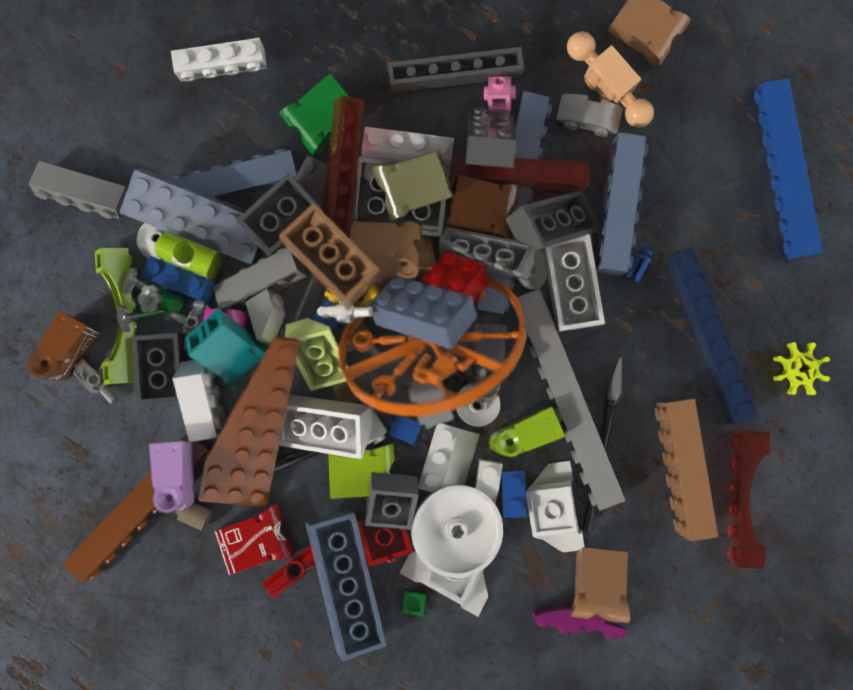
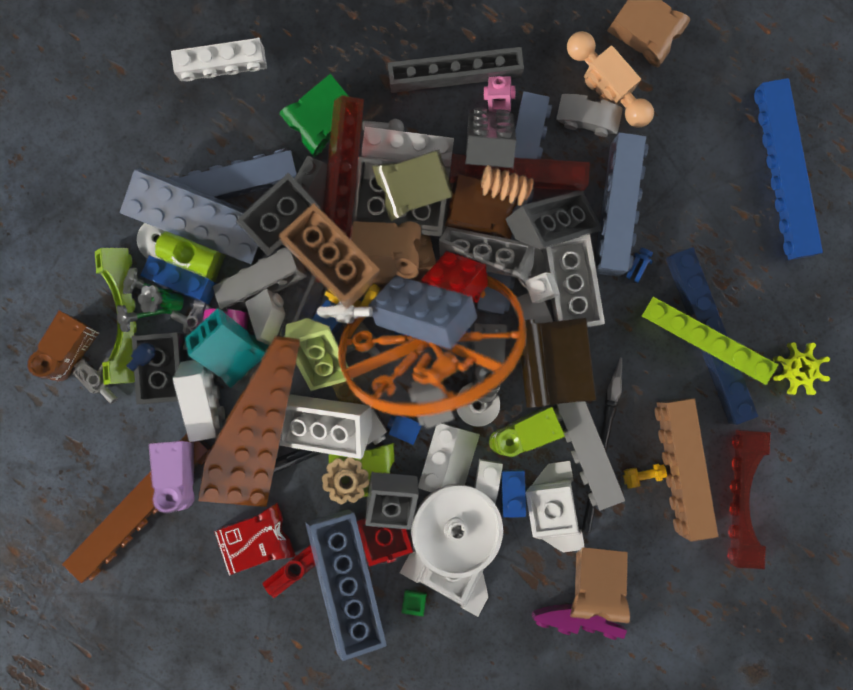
(77, 190): light grey brick -> none
(141, 356): none -> dark blue cylinder
(195, 516): dark tan brick -> none
(352, 490): none -> tan plant
(394, 124): none -> light grey bar
(506, 185): none -> light nougat piece
(542, 287): none -> white brick
(557, 363): none -> dark brown door
(633, 477): none -> yellow bar
(710, 340): none -> lime arch

